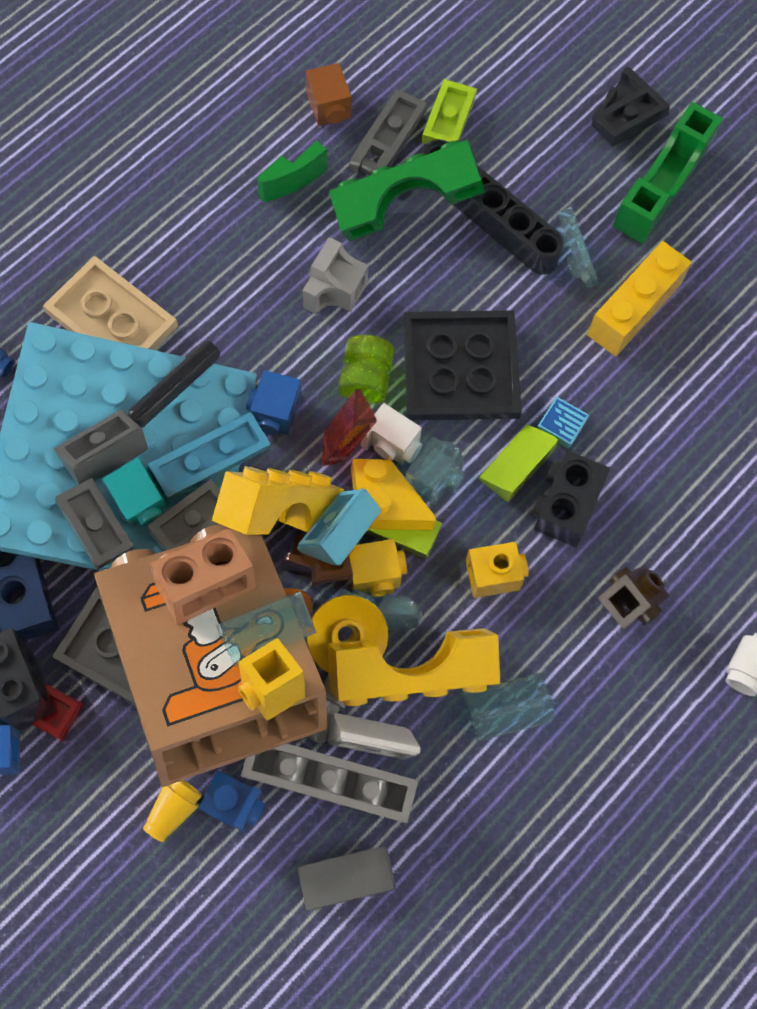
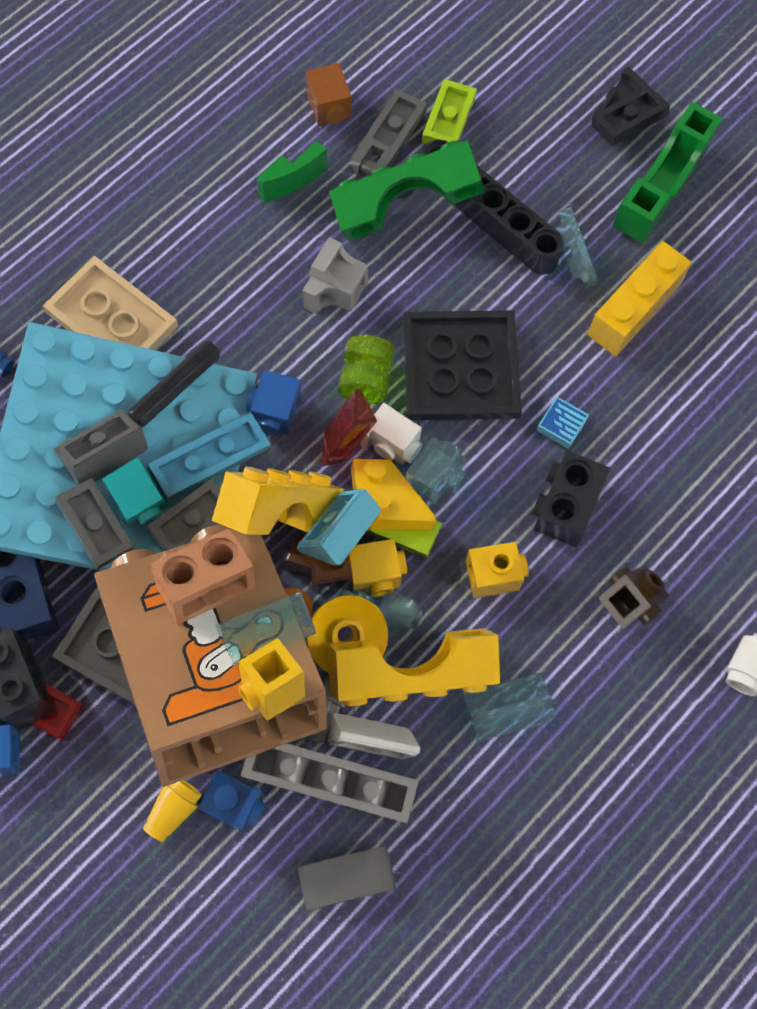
(518, 461): lime slope -> none

